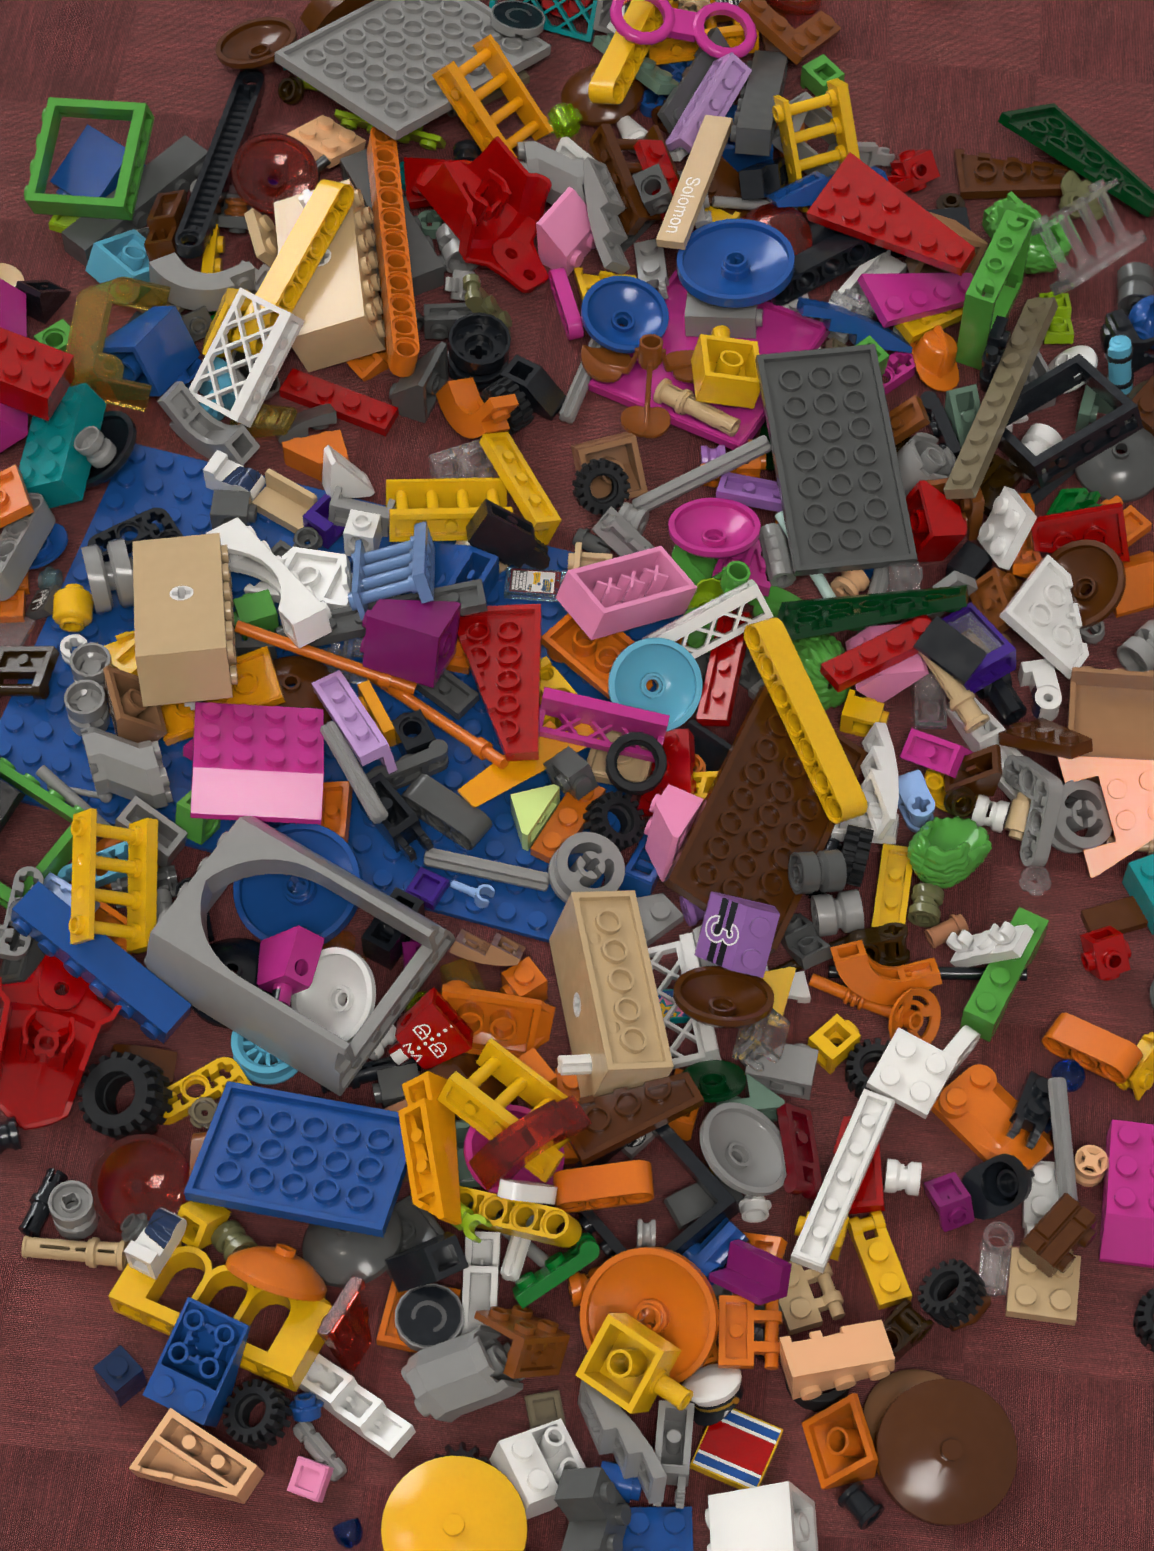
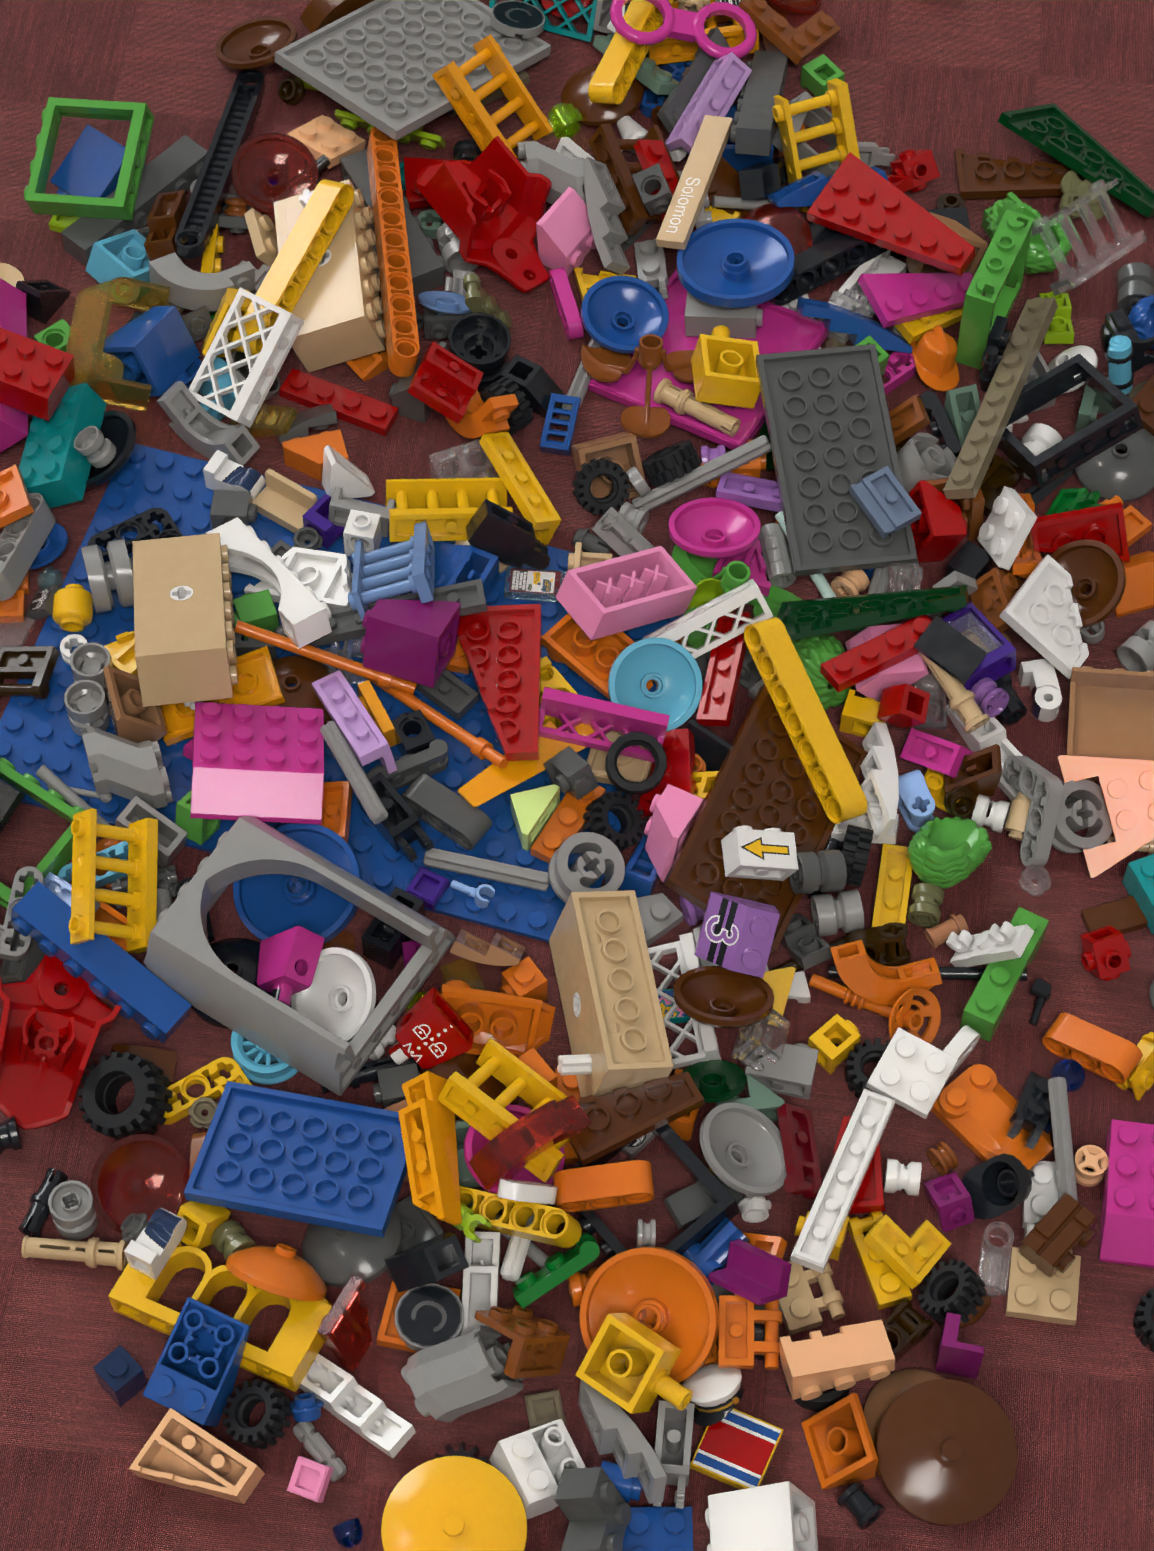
(444, 302): none -> medium blue dish
(445, 382): none -> red slope
(558, 447): none -> blue slope
(638, 481): none -> light grey tile
(671, 463): none -> black tyre
(759, 853): none -> white brick
(885, 502): none -> sand blue plate
(903, 705): none -> red brick
(907, 1256): none -> yellow plate
(942, 1158): none -> dark orange bush
(955, 1356): none -> magenta panel
(989, 697): none -> medium lavender wheel
(1042, 990): none -> black hand
(1046, 738): reddish brown wing -> none

